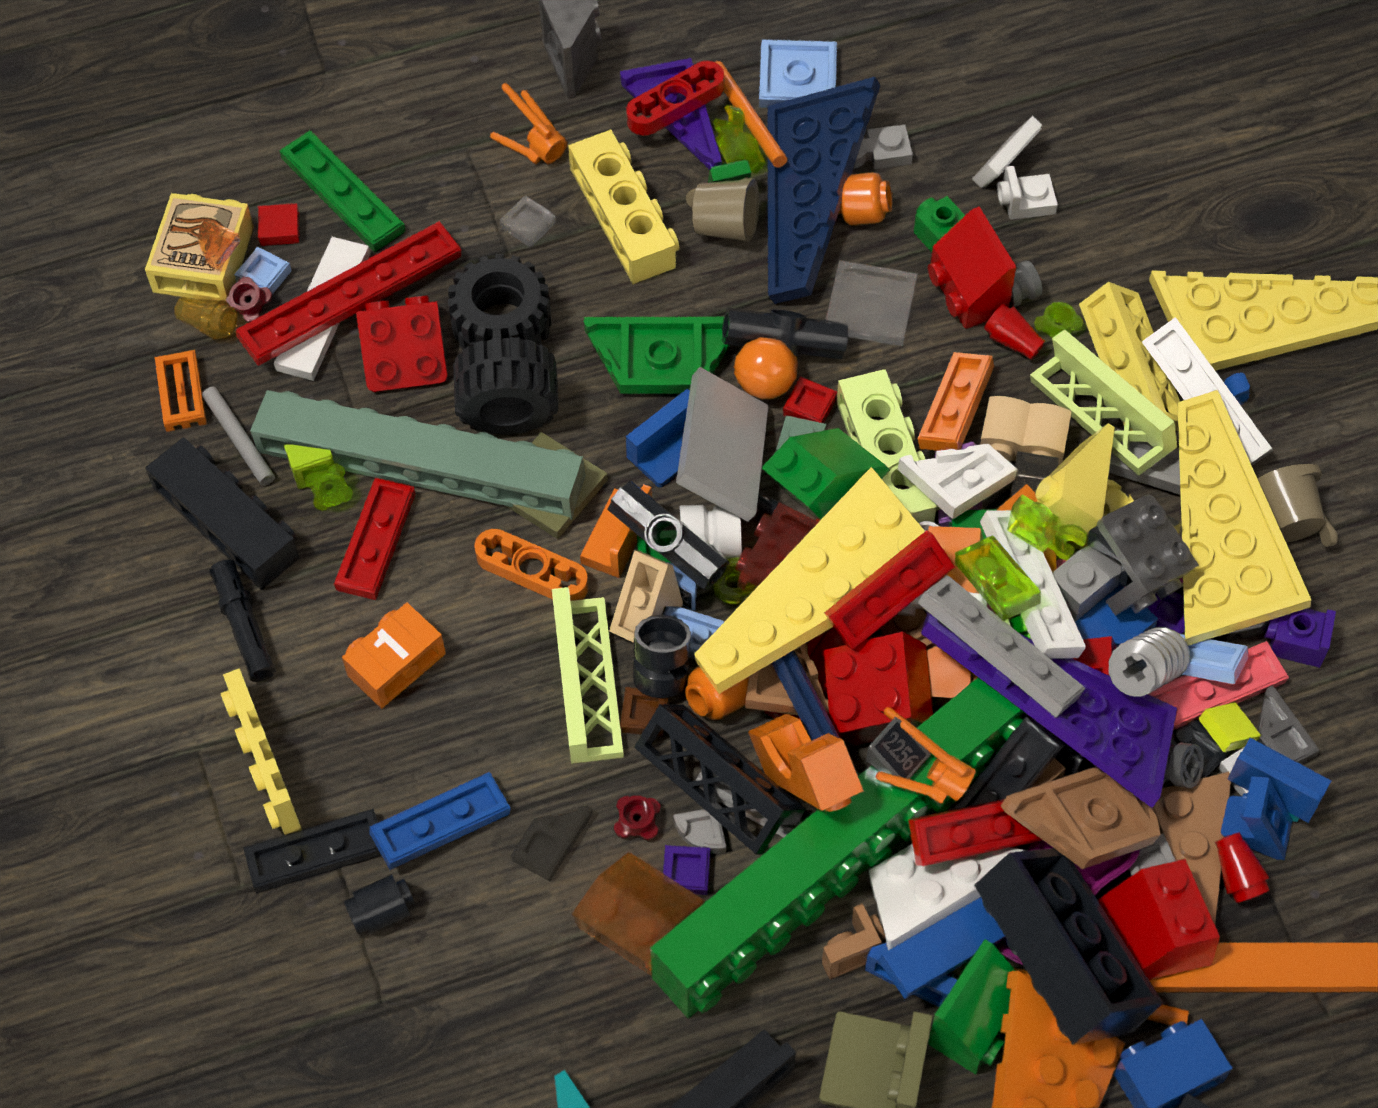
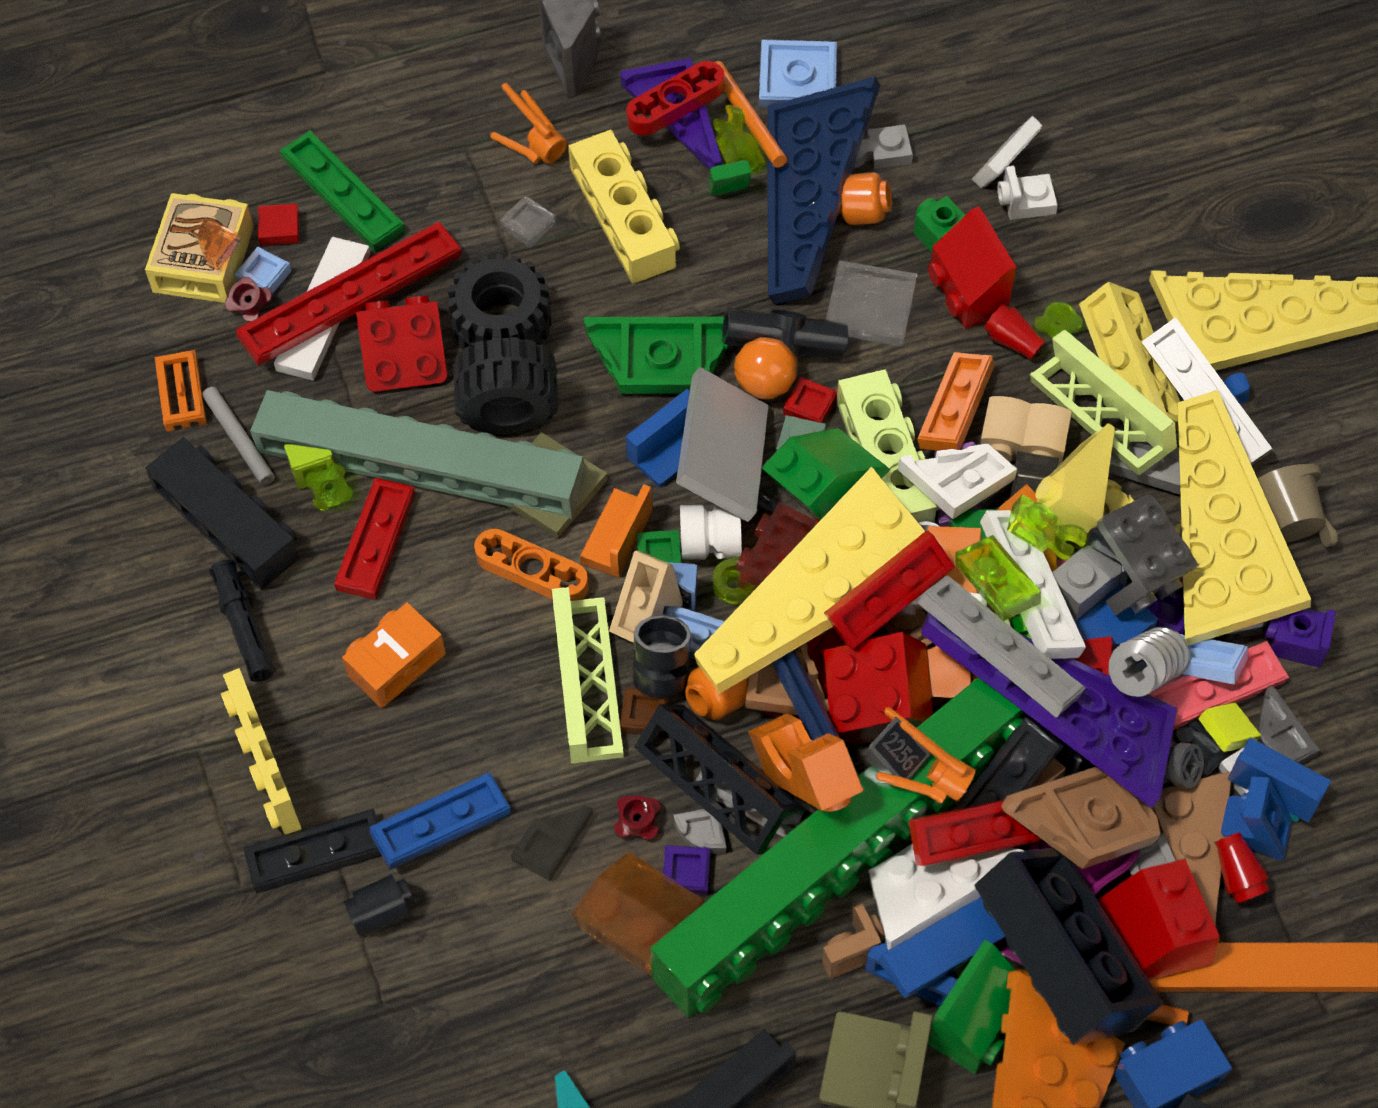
(210, 317): clear yellow cone -> none
(688, 550): black piece -> none
(725, 209): dark tan hat -> none
(1026, 284): dark grey wheel -> none

